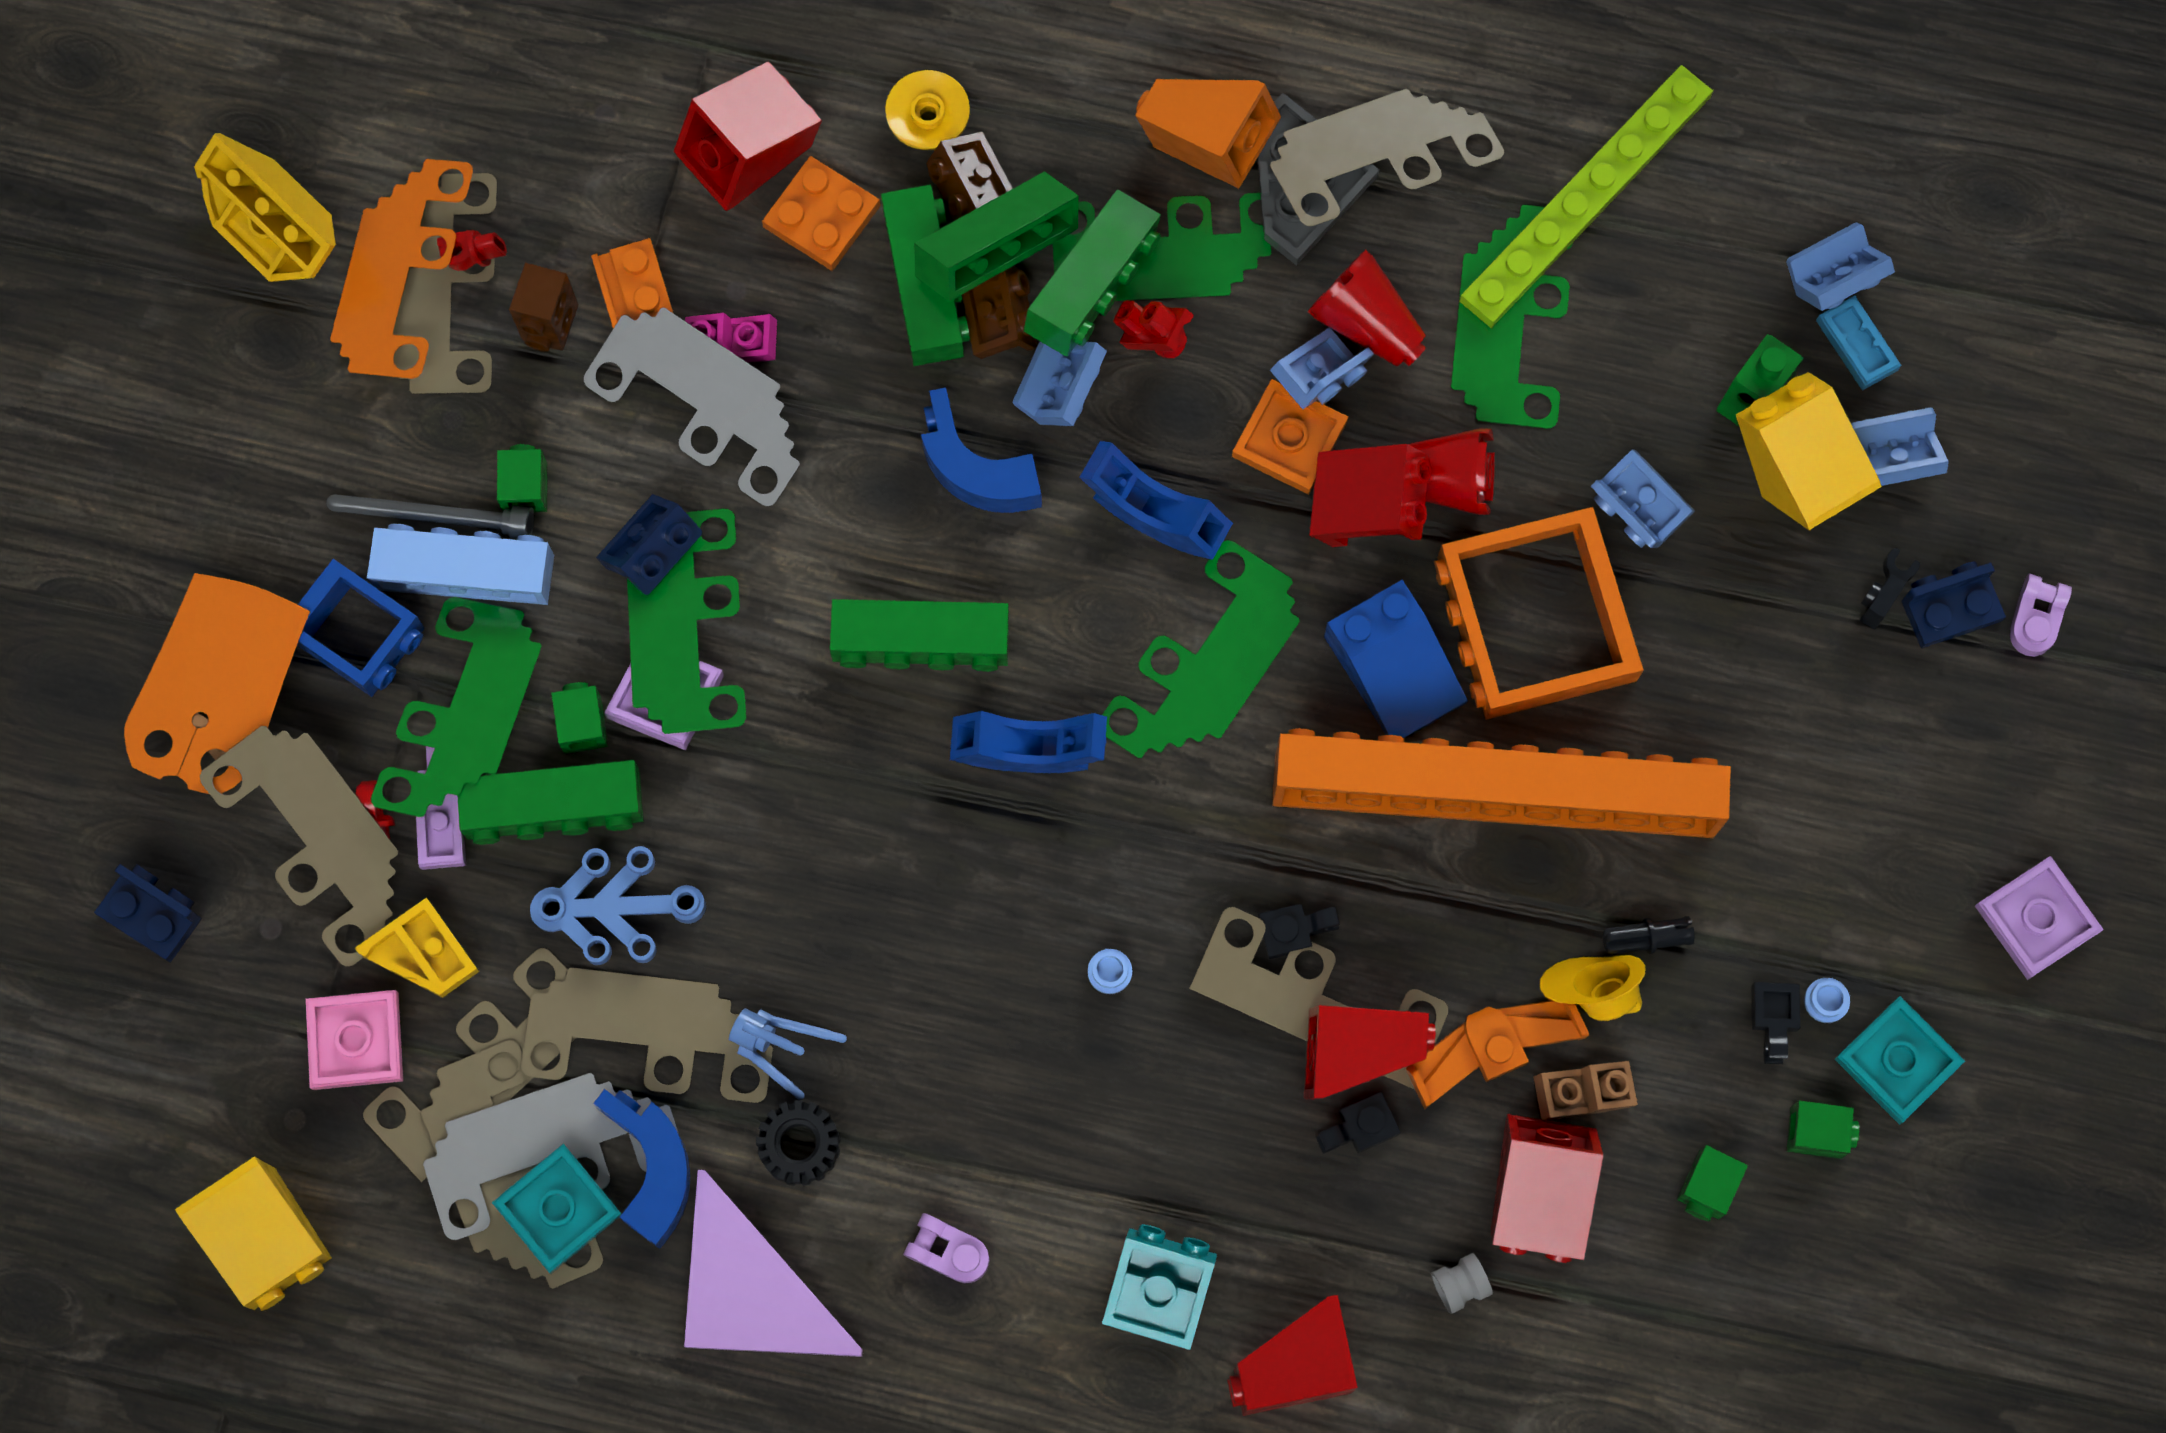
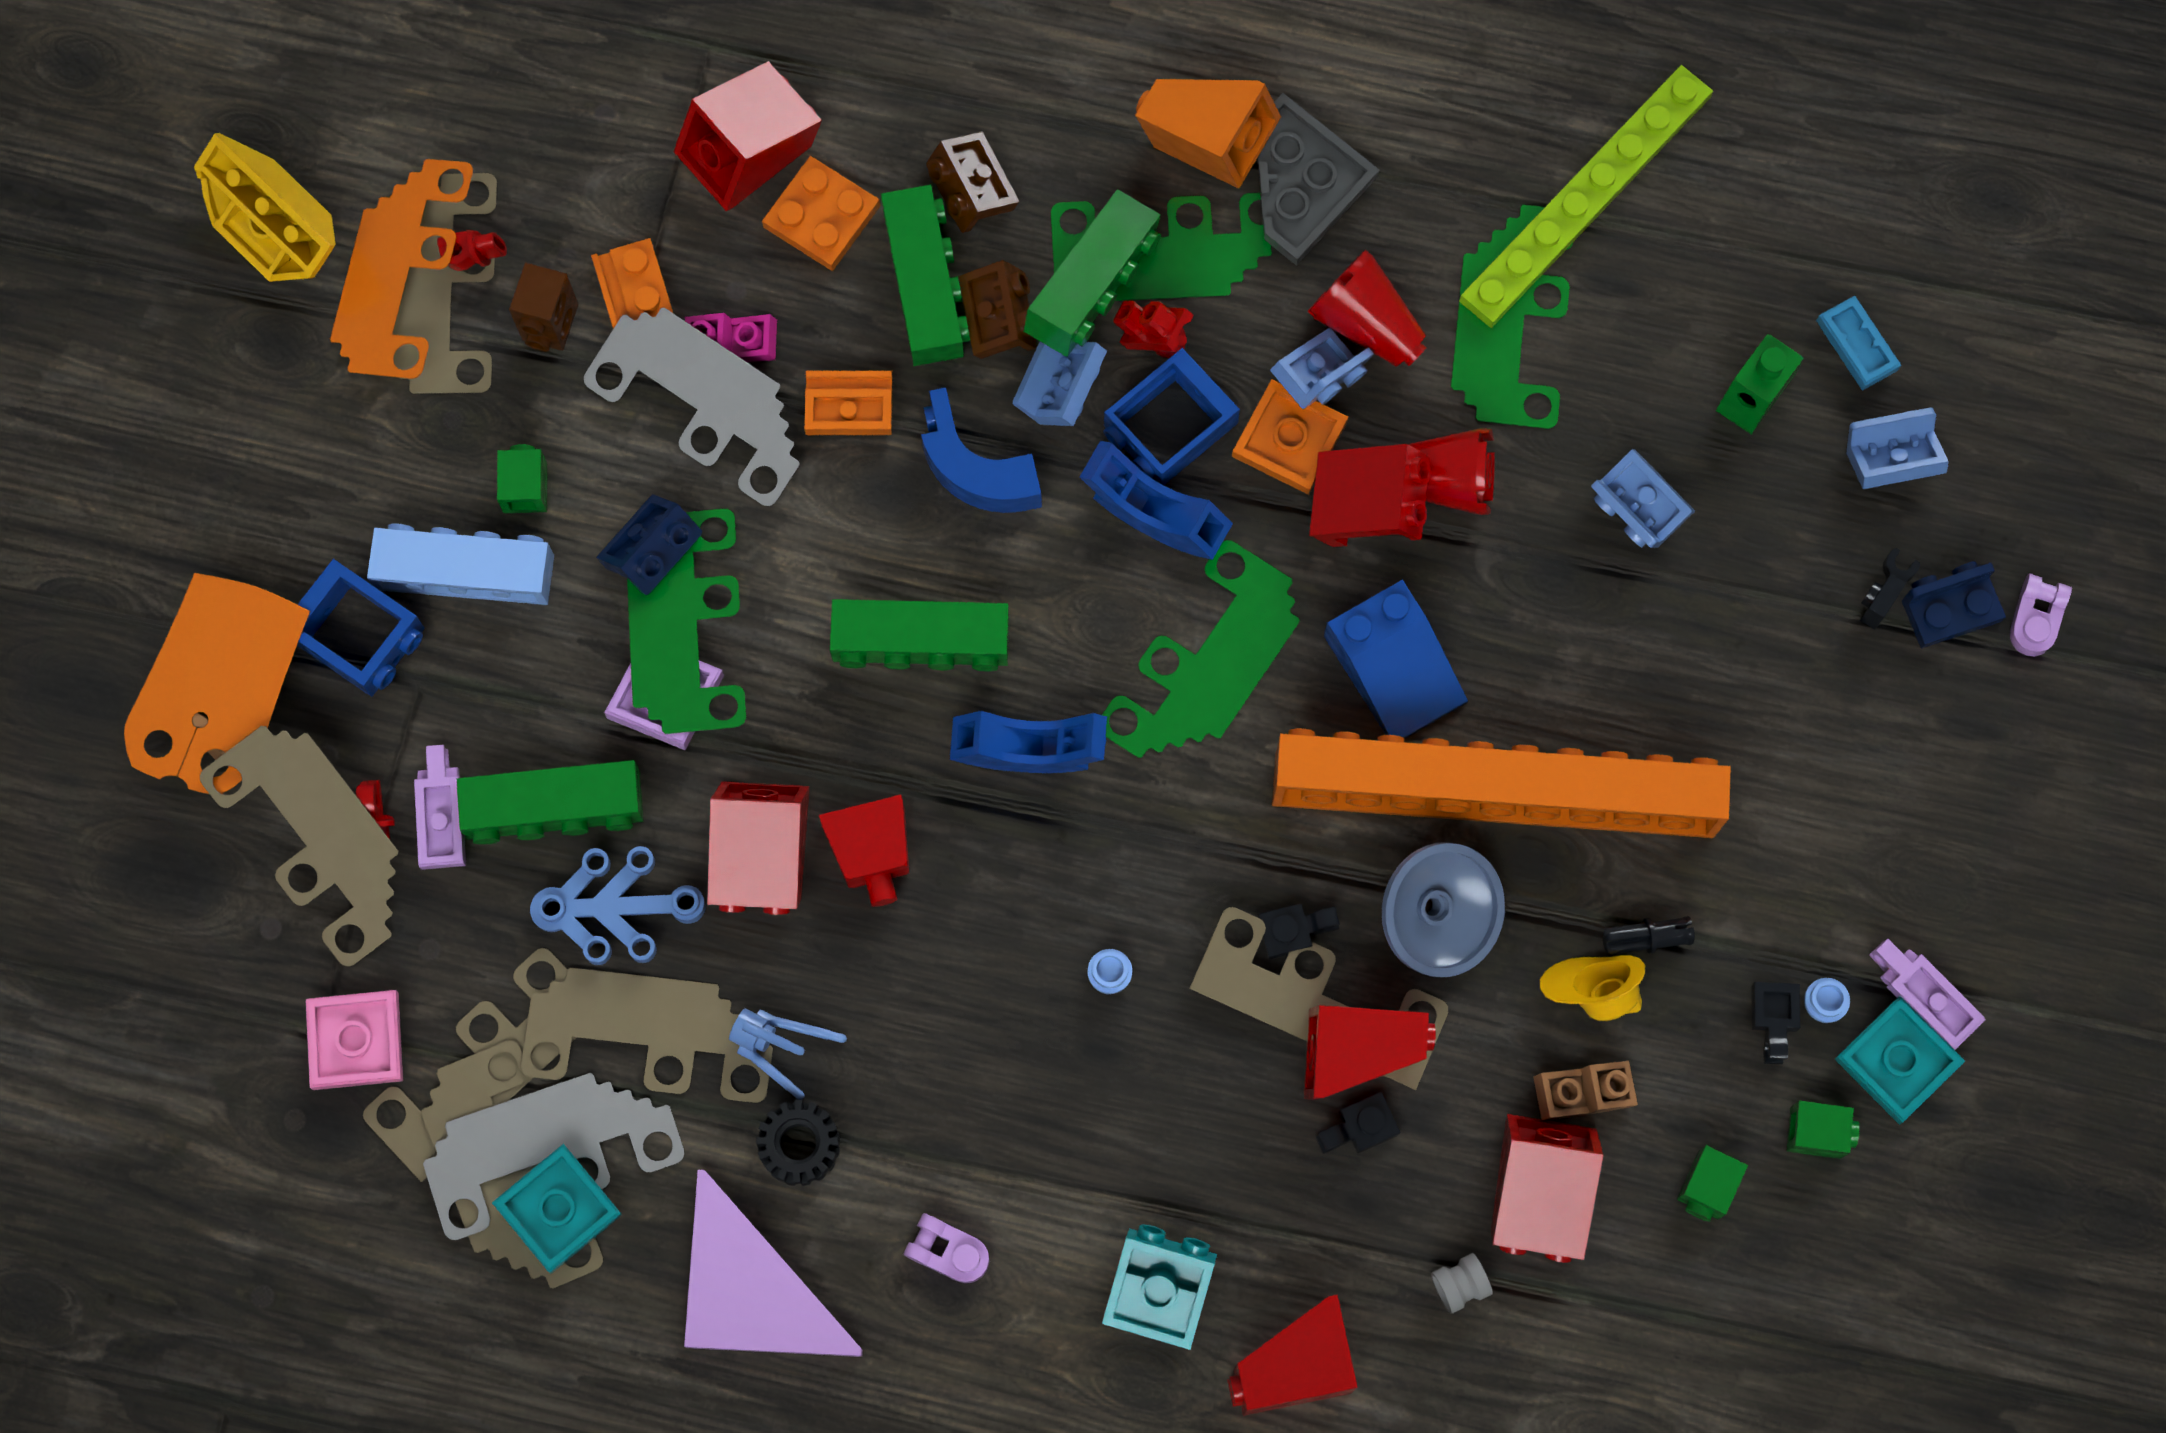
(148, 914): dark blue bracket -> none
(255, 1234): yellow slope -> none
(420, 950): yellow wing -> none
(478, 724): green piece -> none
(511, 521): dark grey piece -> none
(579, 718): green brick -> none
(667, 1180): blue arch -> none
(757, 846): none -> slope
(848, 403): none -> orange plate
(870, 845): none -> red torso
(923, 93): yellow dish -> none
(996, 236): green brick -> none
(1199, 387): none -> blue window
(1362, 135): dark tan piece -> none
(1463, 915): none -> sand blue dish
(1494, 1043): orange plate -> none
(1605, 592): orange window -> none
(1806, 451): yellow slope -> none
(1837, 268): medium blue bracket -> none
(1927, 993): none -> lavender hinge
(2039, 917): lavender plate -> none

